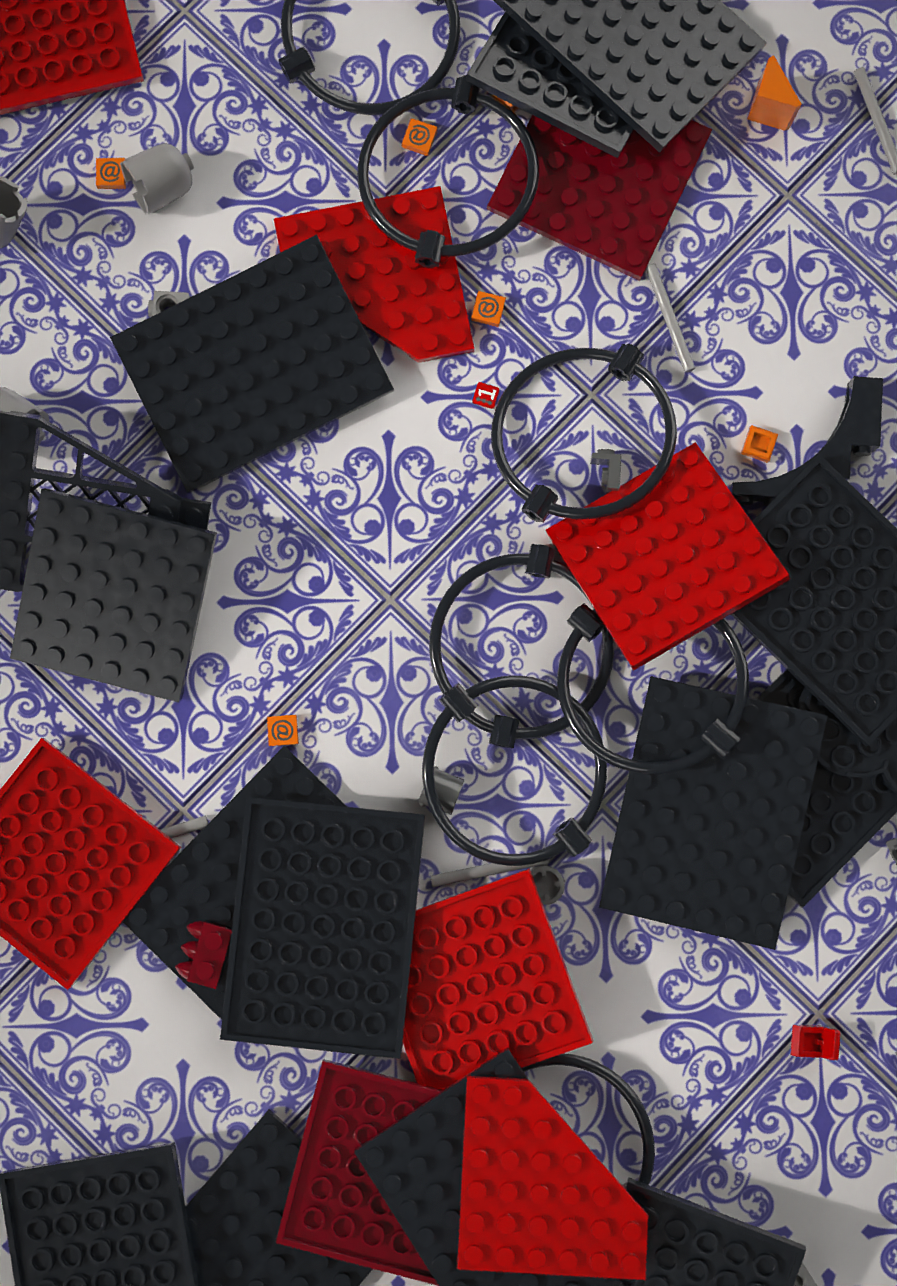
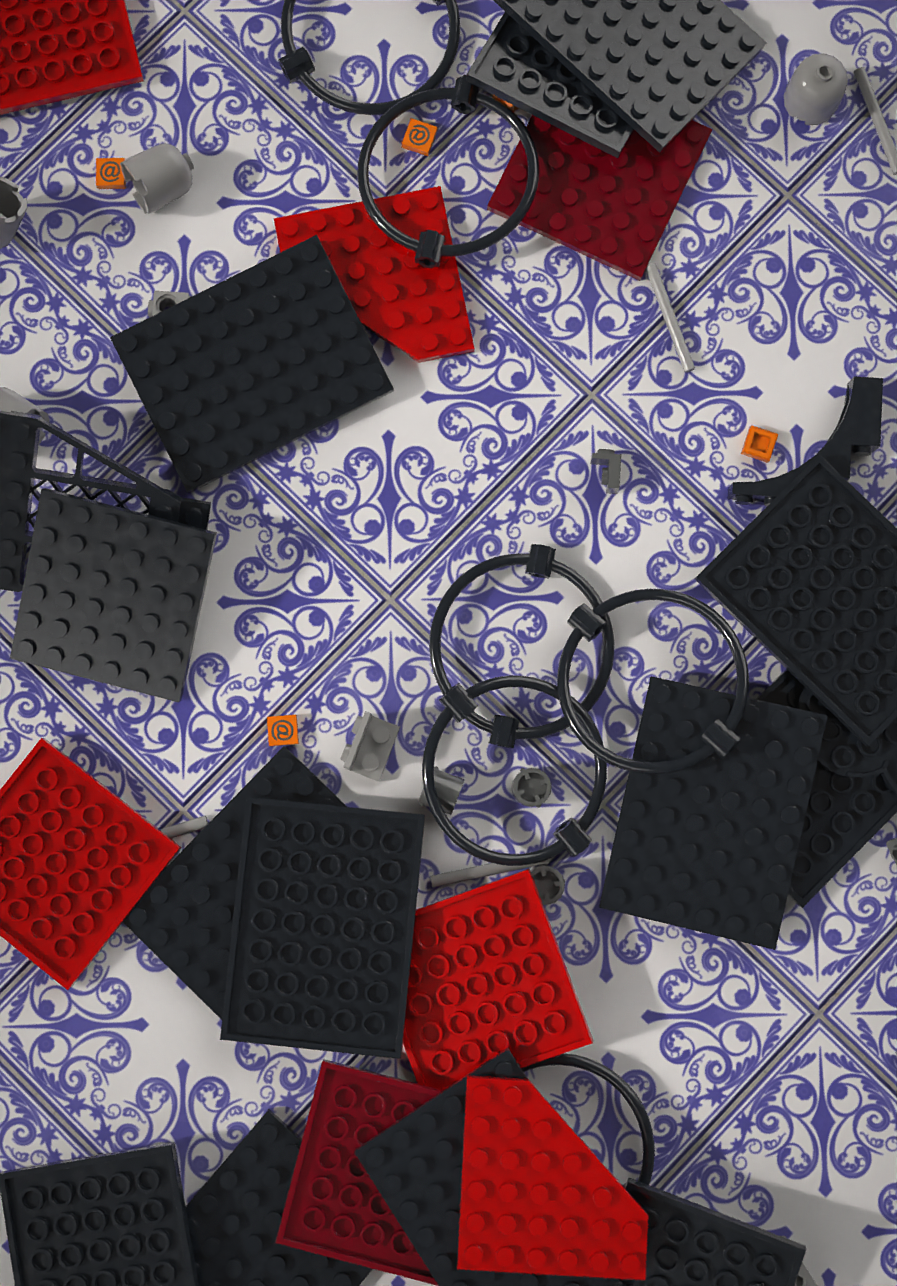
(207, 953): dark red plate -> none
(370, 746): none -> light grey bracket
(485, 395): red sticker -> none
(488, 308): orange tile -> none
(531, 787): none -> dark grey piece
(542, 500): black piece -> none
(669, 559): red plate -> none
(774, 98): orange slope -> none
(815, 1042): red bracket -> none
(816, 89): none -> light grey cylinder

